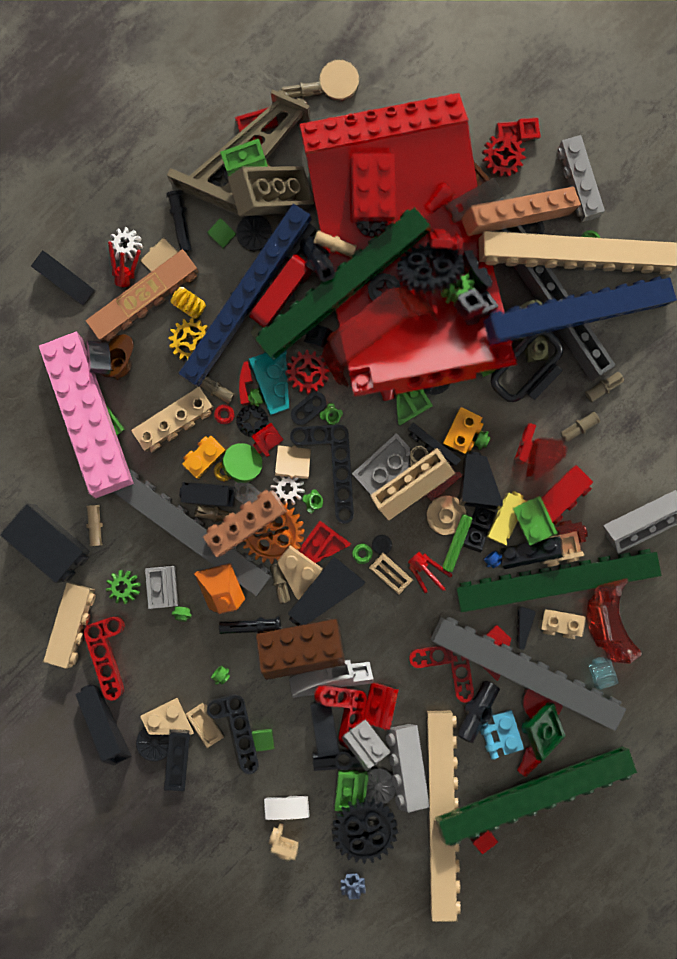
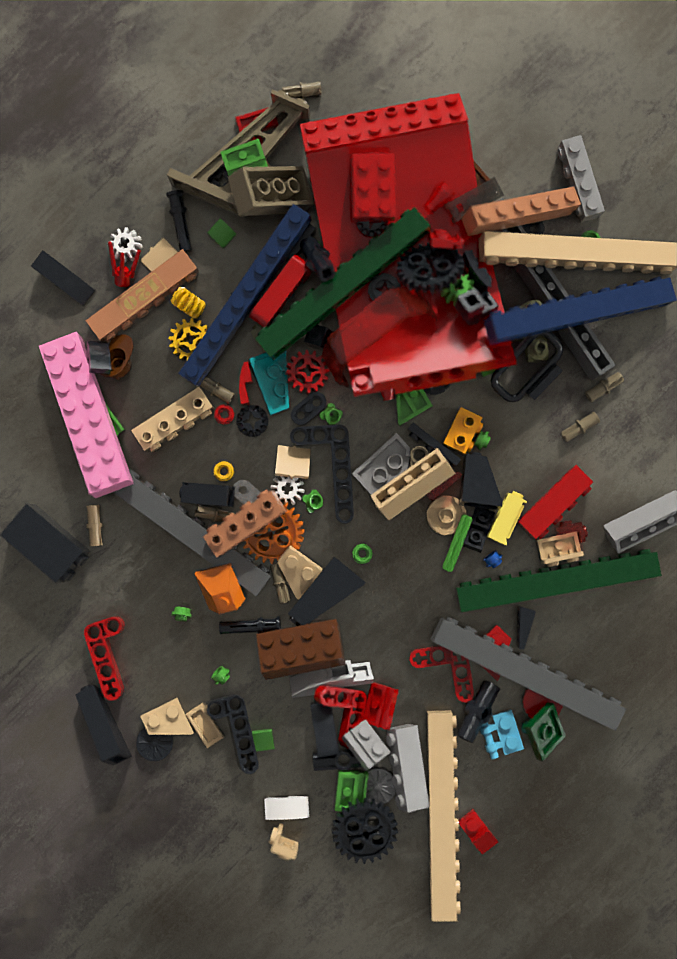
(69, 625): tan brick -> none
(127, 592): bright green gear -> none
(161, 587): light grey plate -> none
(177, 760): black plate -> none
(204, 457): light orange brick -> none
(242, 463): bright green tile -> none
(253, 232): black wheel -> none
(255, 397): bright green plate -> none
(266, 439): red bracket -> none
(322, 543): red wing -> none
(334, 244): tan pin -> none
(339, 80): tan tile -> none
(353, 886): sand blue gear -> none
(381, 544): black tile -> none
(403, 584): tan tile -> none
(419, 563): red plant -> none
(505, 146): red gear -> none
(524, 129): red slope -> none
(524, 554): black plate -> none
(525, 444): red tile -> none
(528, 762): red cone -> none
(534, 520): bright green plate -> none
(535, 795): dark green brick -> none
(543, 457): clear red slope -> none
(568, 624): tan bracket -> none
(603, 673): clear light blue brick -> none
(607, 625): clear red windscreen -> none

